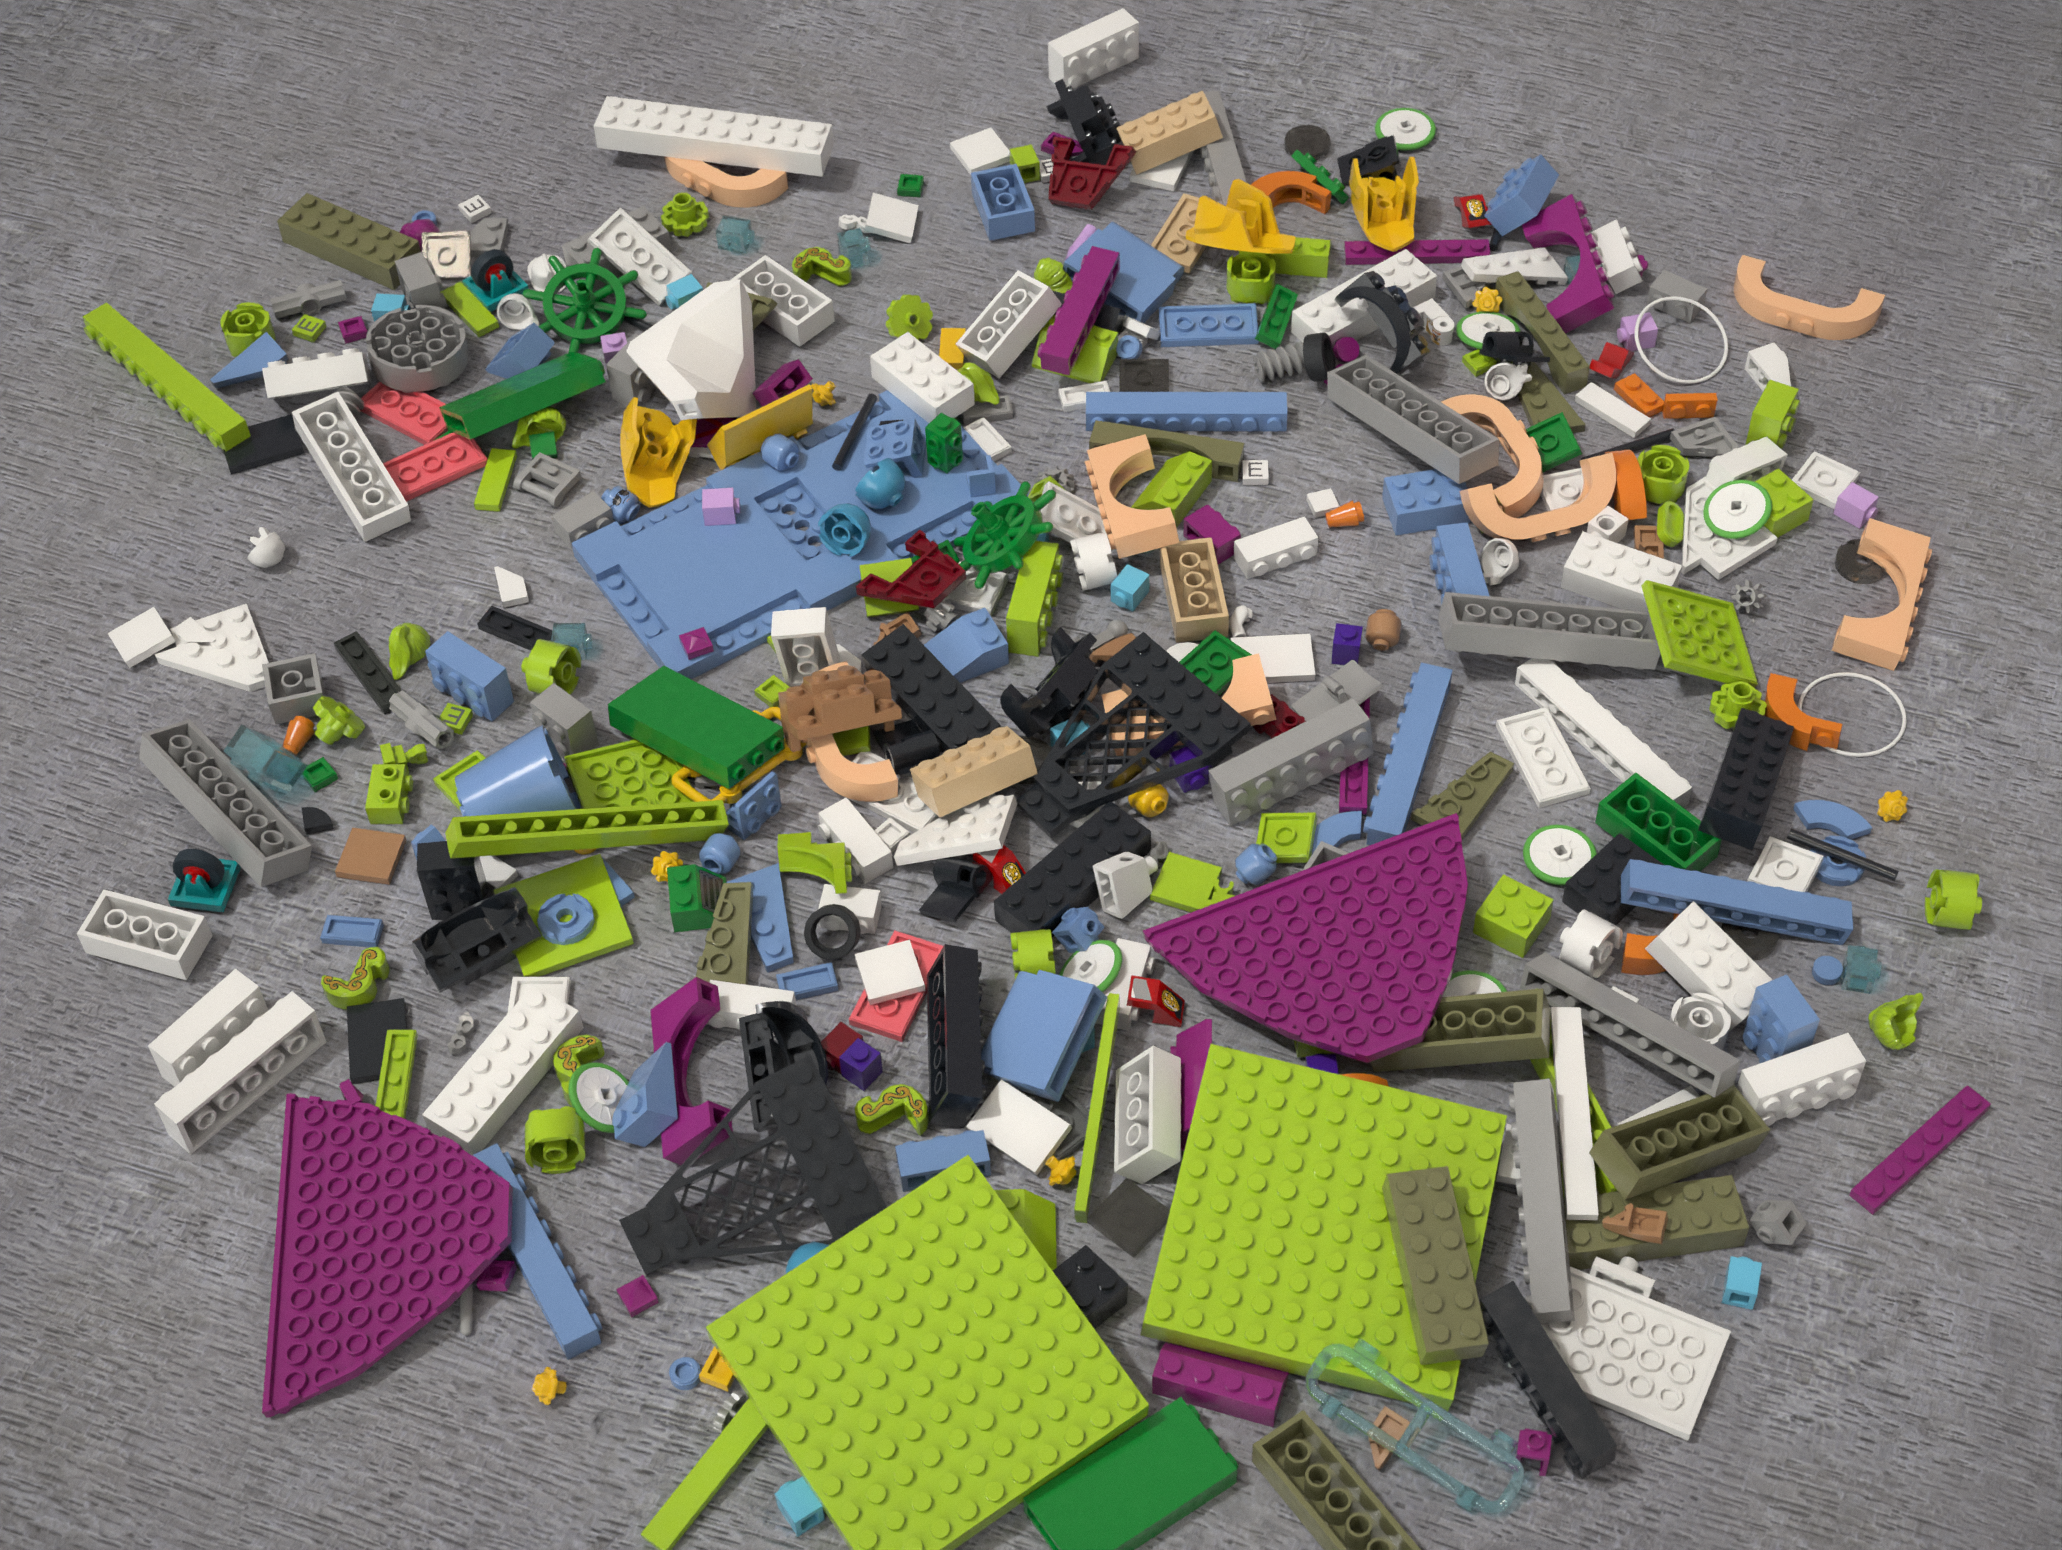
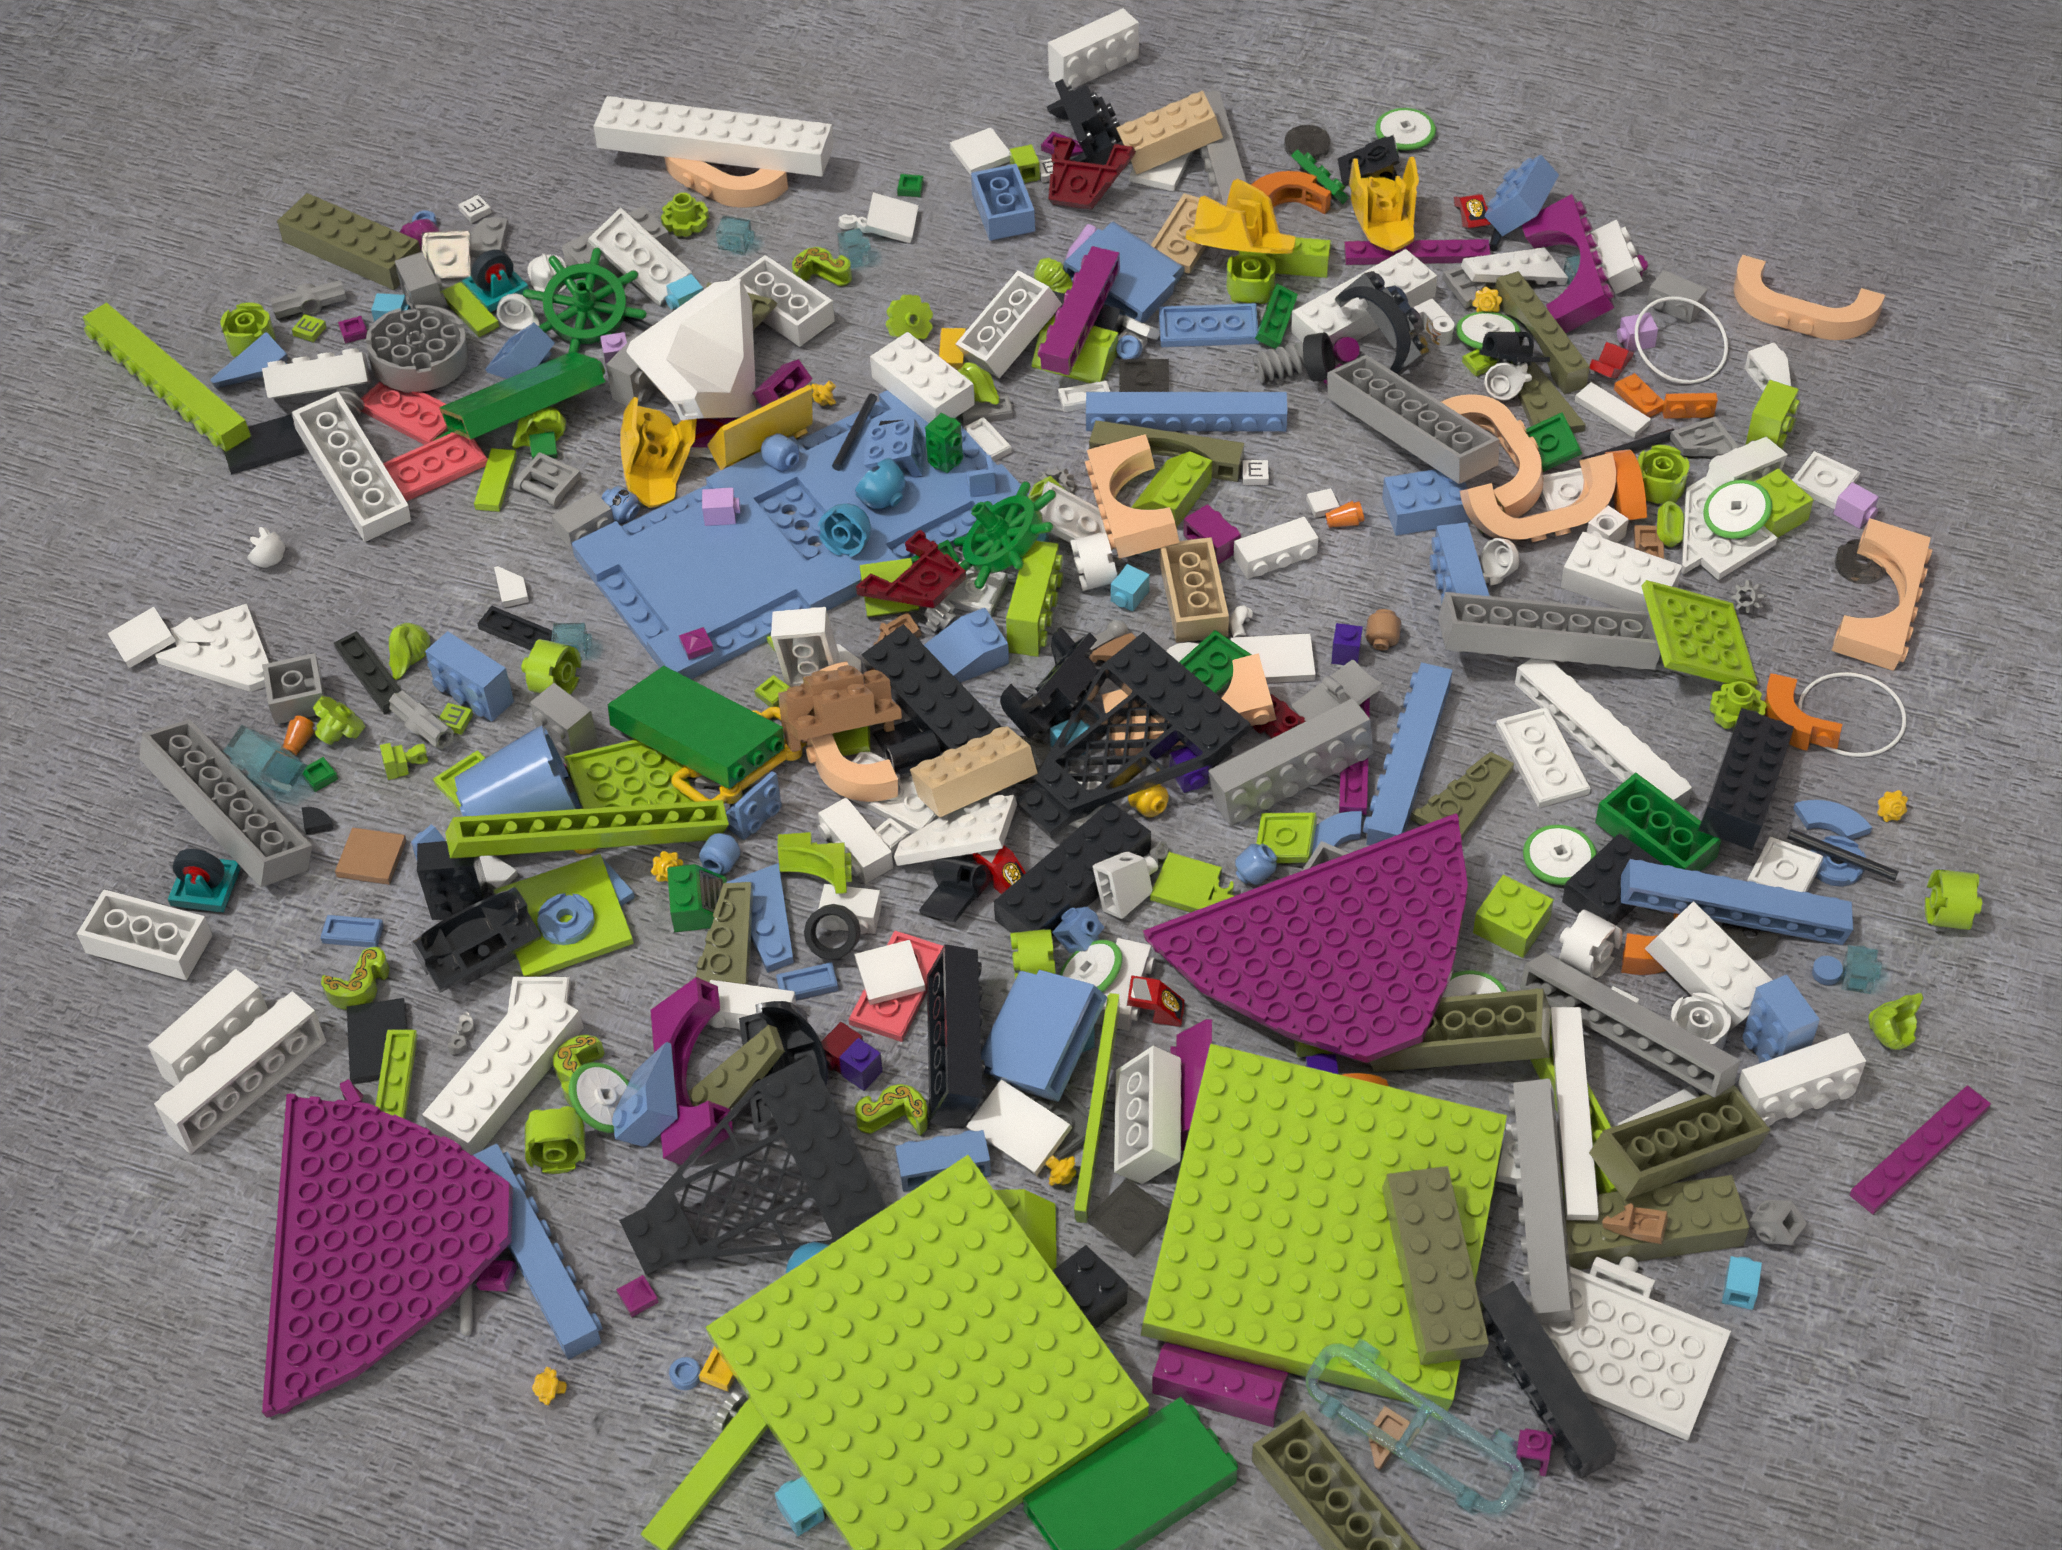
(388, 794): lime brick -> none
(740, 1071): none -> olive wing

